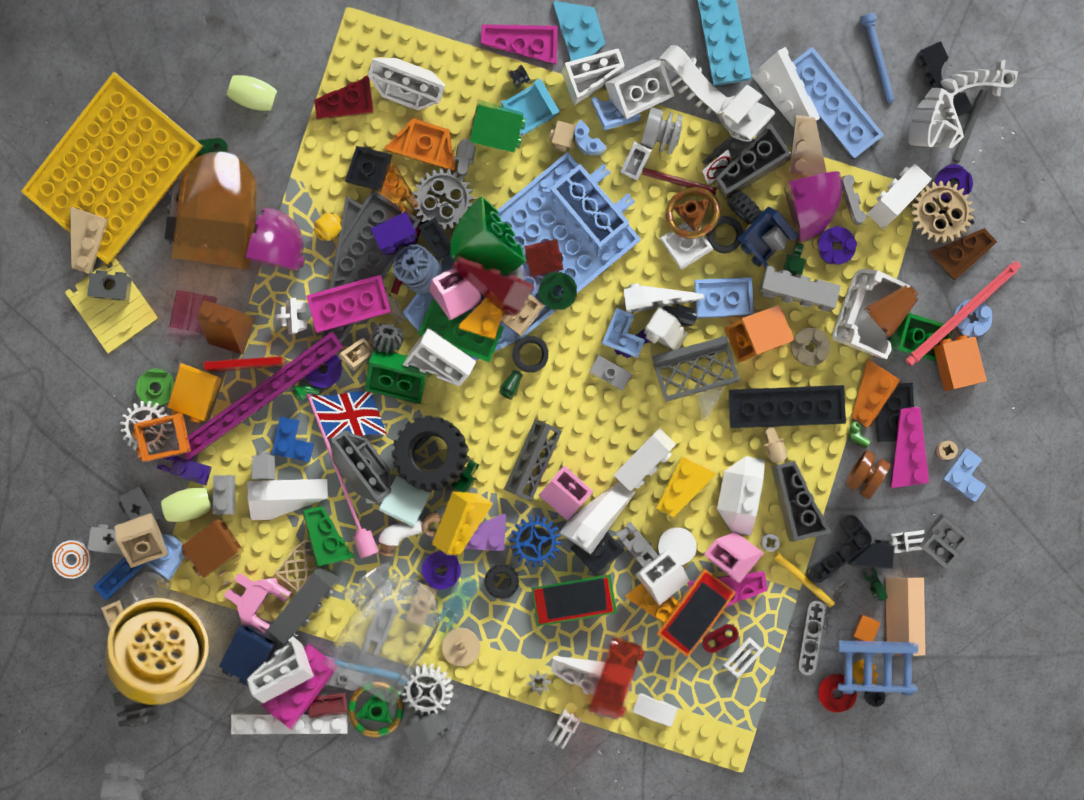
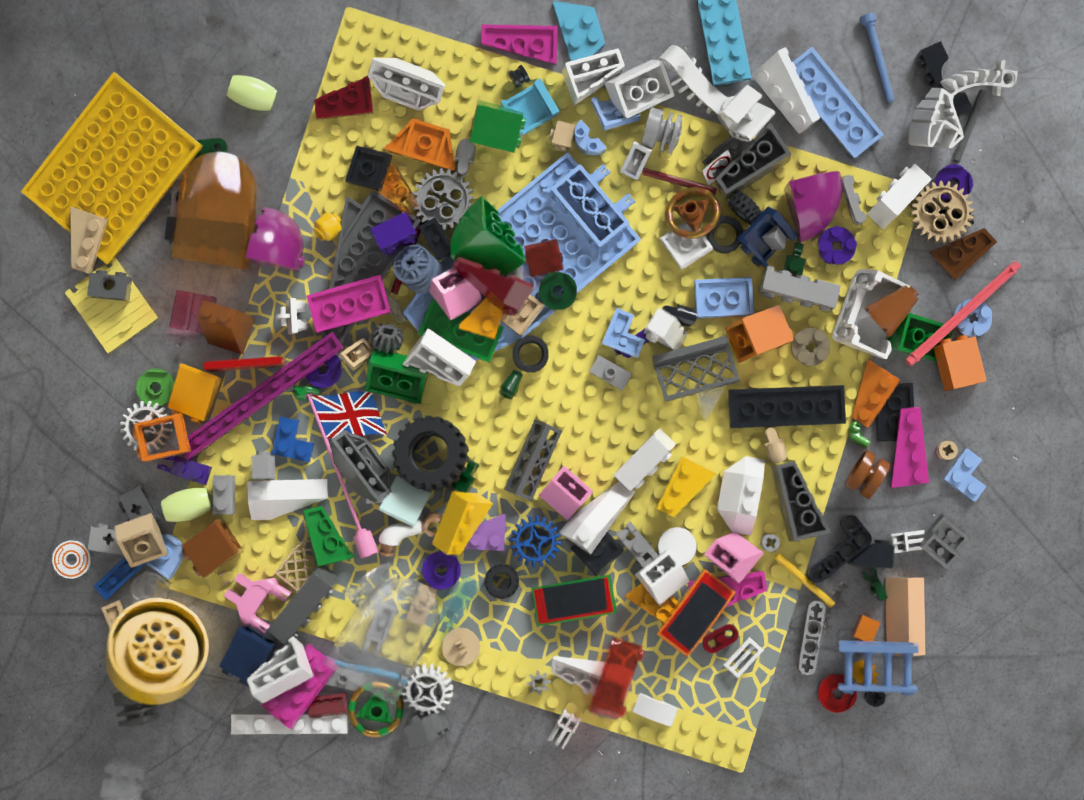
(646, 298): white wedge -> none
(806, 148): tan wing -> none

